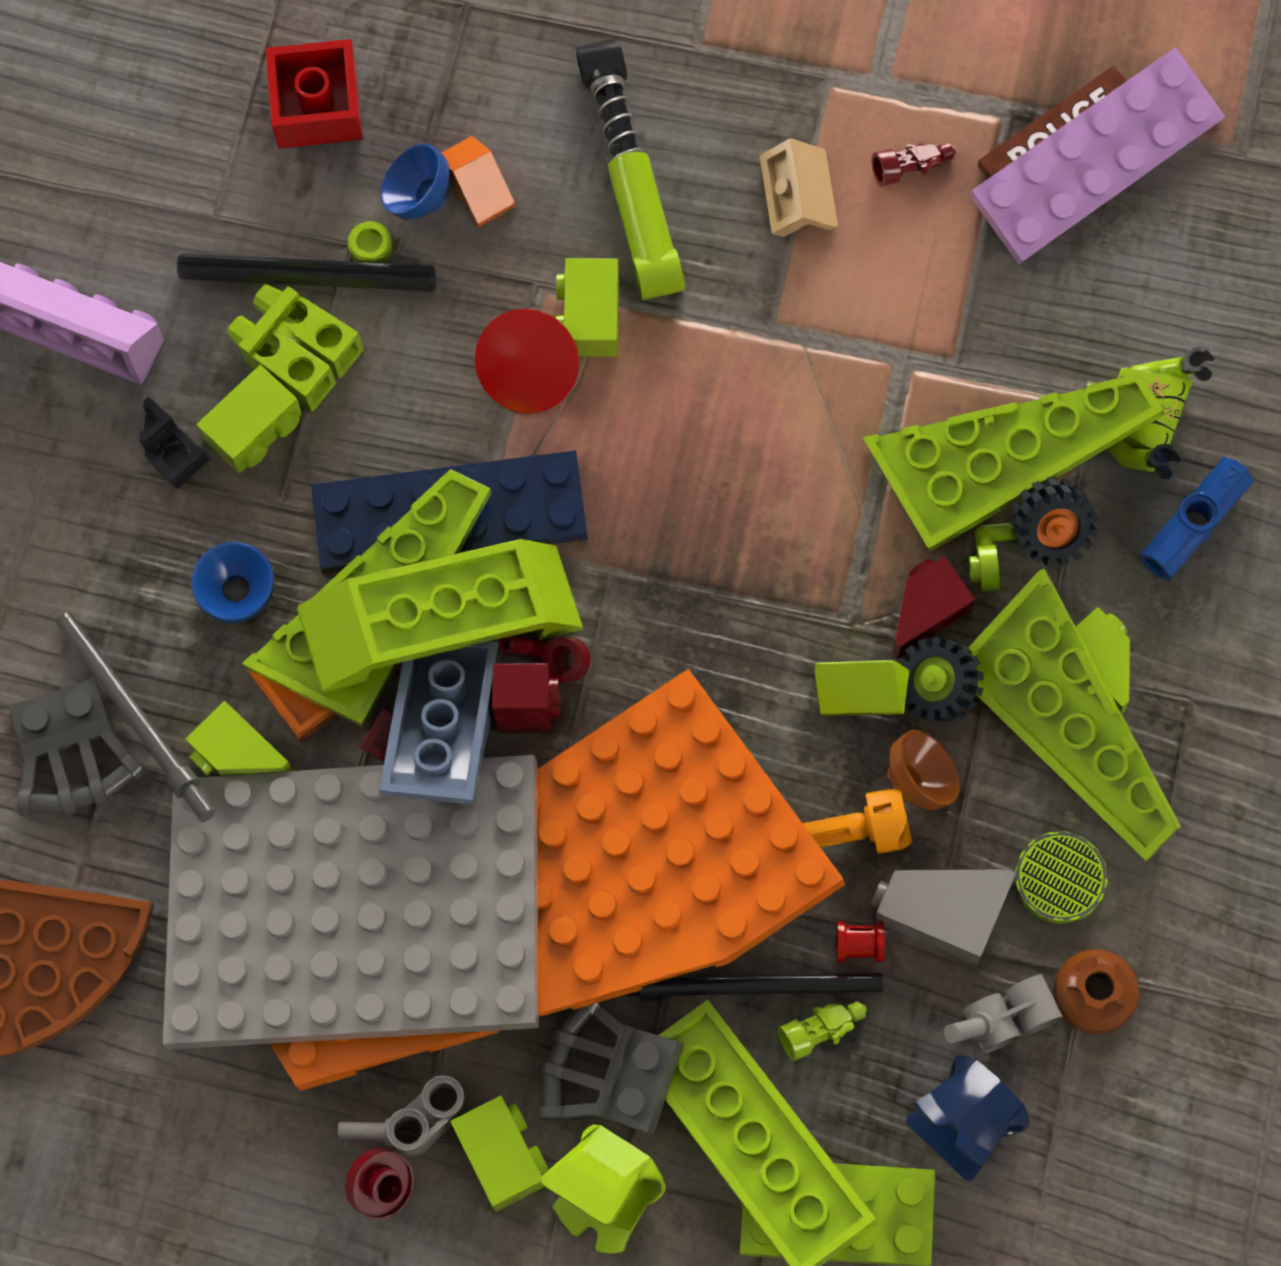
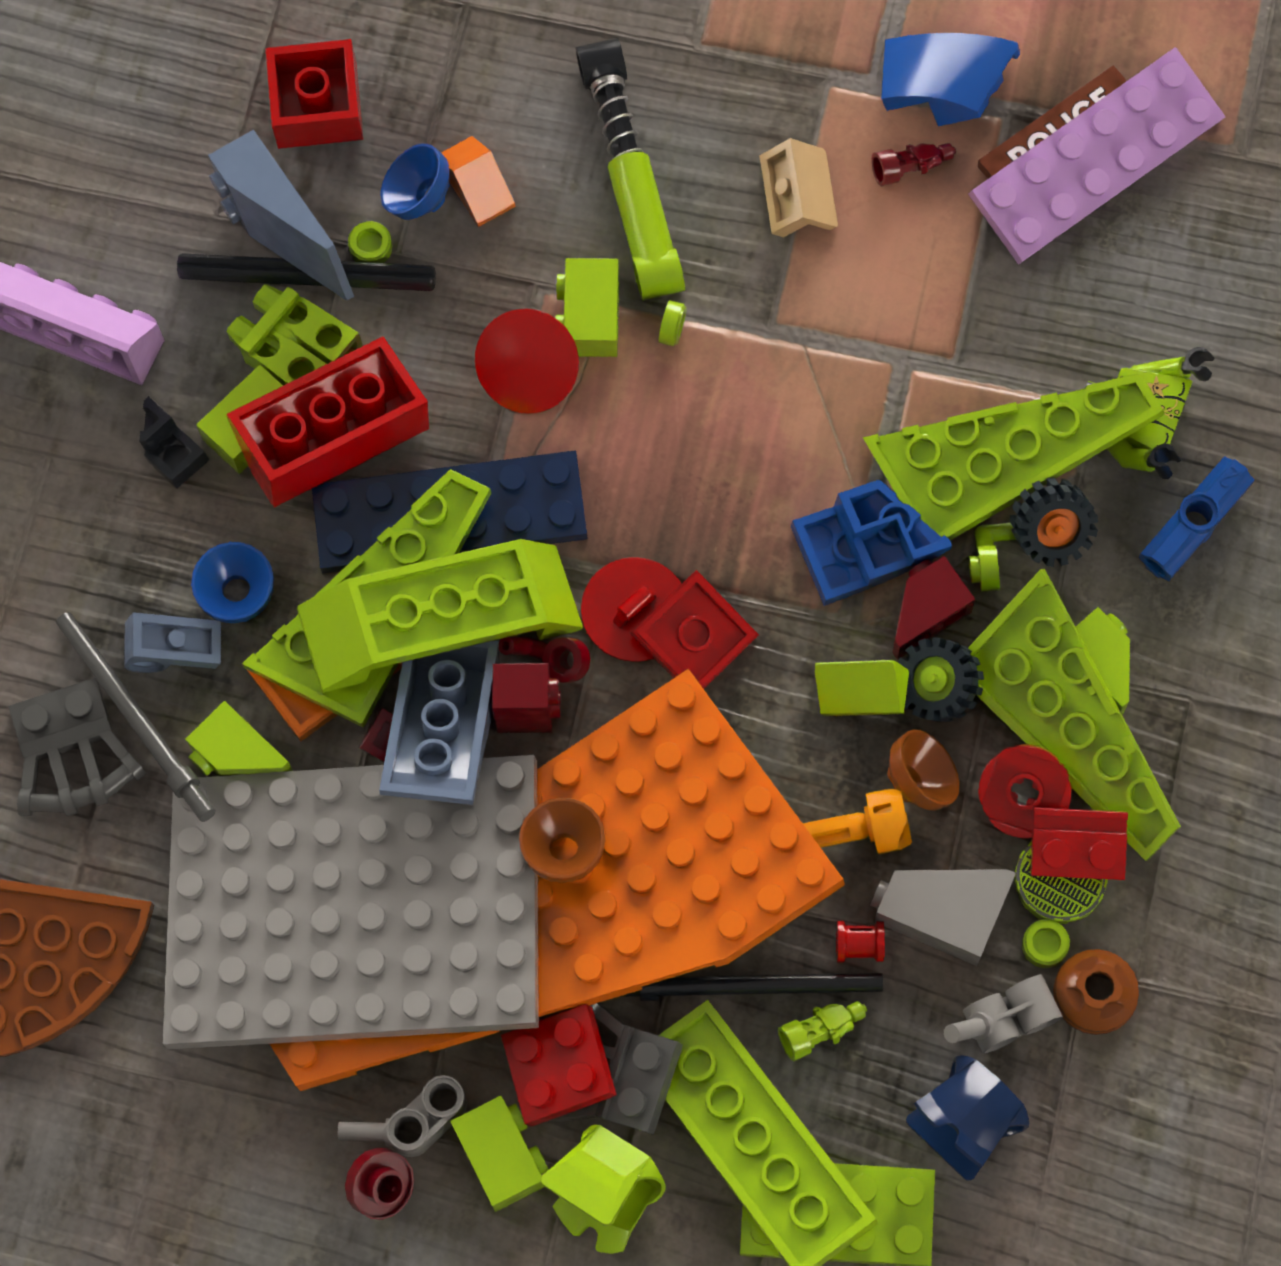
(162, 640): none -> sand blue plate
(274, 211): none -> sand blue slope
(329, 421): none -> red slope
(557, 820): none -> dark orange piece
(558, 1065): none -> red plate
(620, 600): none -> red shield
(672, 323): none -> lime tile
(695, 631): none -> red plate
(864, 541): none -> blue slope
(947, 71): none -> blue slope
(1011, 767): none -> red plate
(1045, 943): none -> lime tile
(1079, 843): none -> red plate

